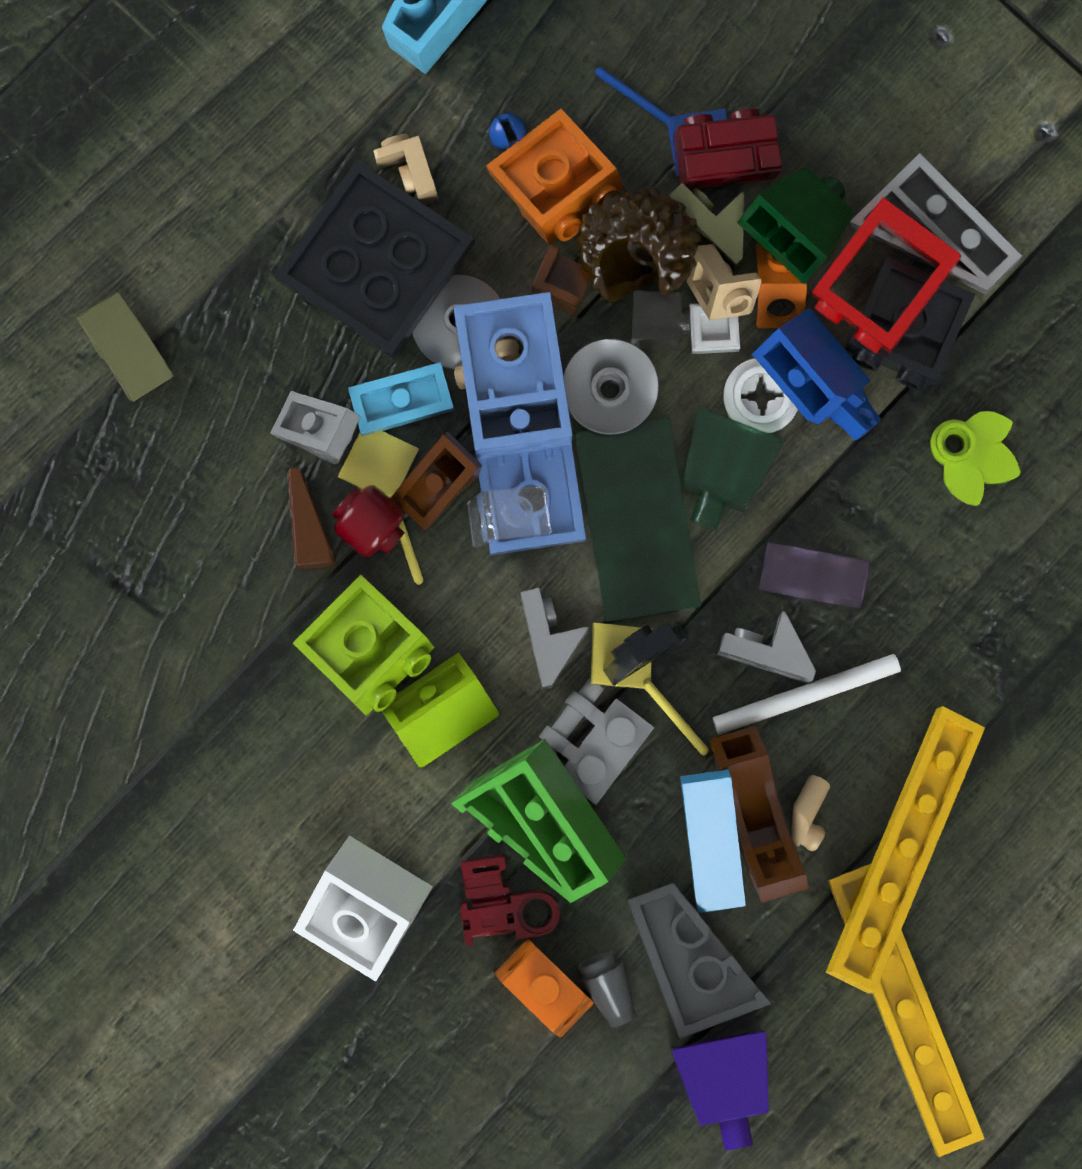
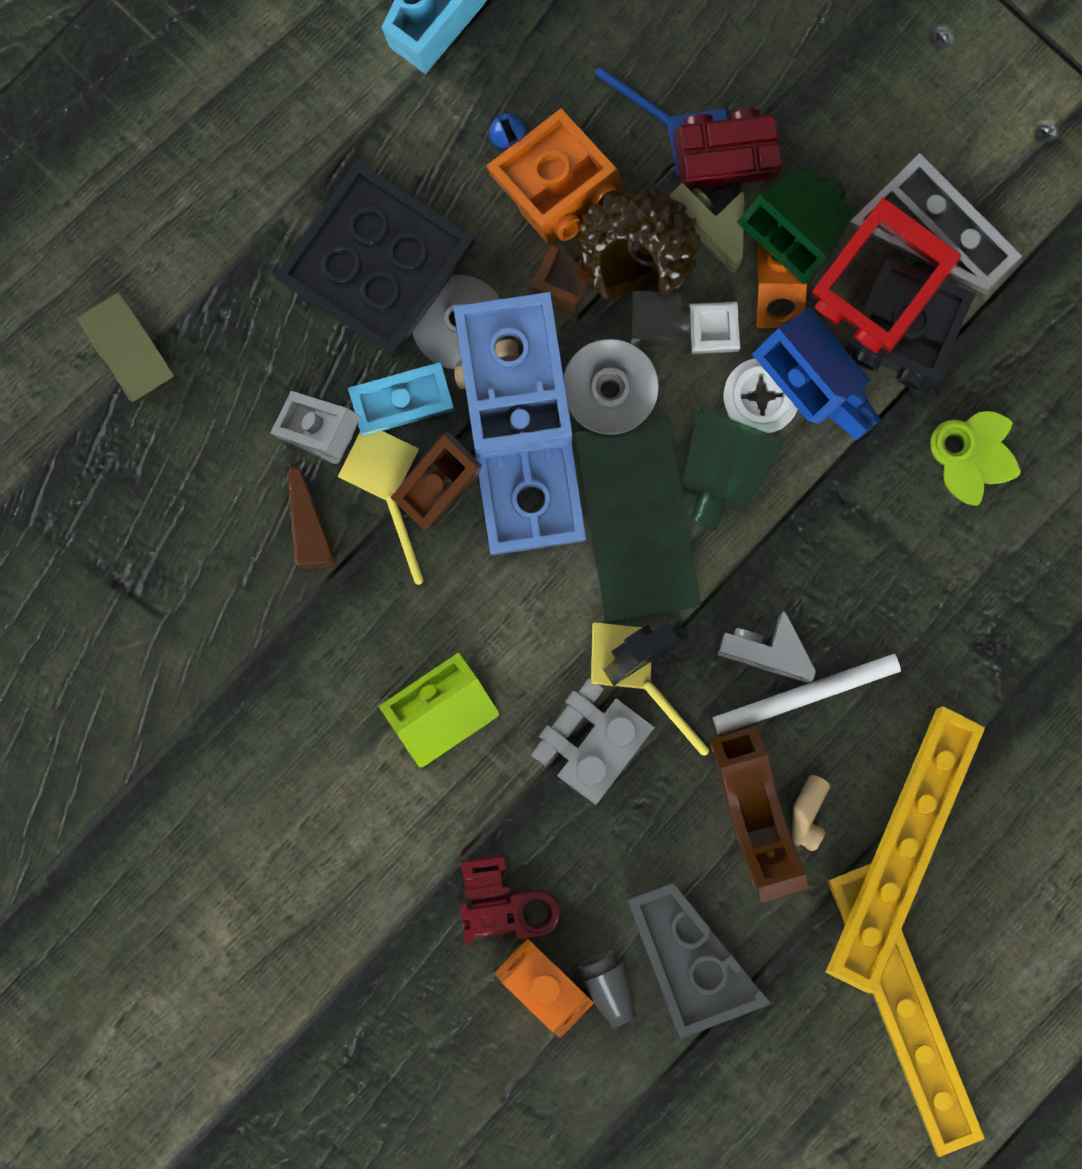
(362, 908): white slope -> none
(365, 646): lime plate -> none
(369, 521): dark red head -> none
(416, 173): tan bracket -> none
(508, 514): clear bracket -> none
(546, 820): bright green wedge -> none
(553, 650): light grey slope -> none
(713, 841): tile -> none
(718, 290): tan bracket -> none
(726, 1083): dark purple torso -> none
(814, 575): clear purple slope -> none

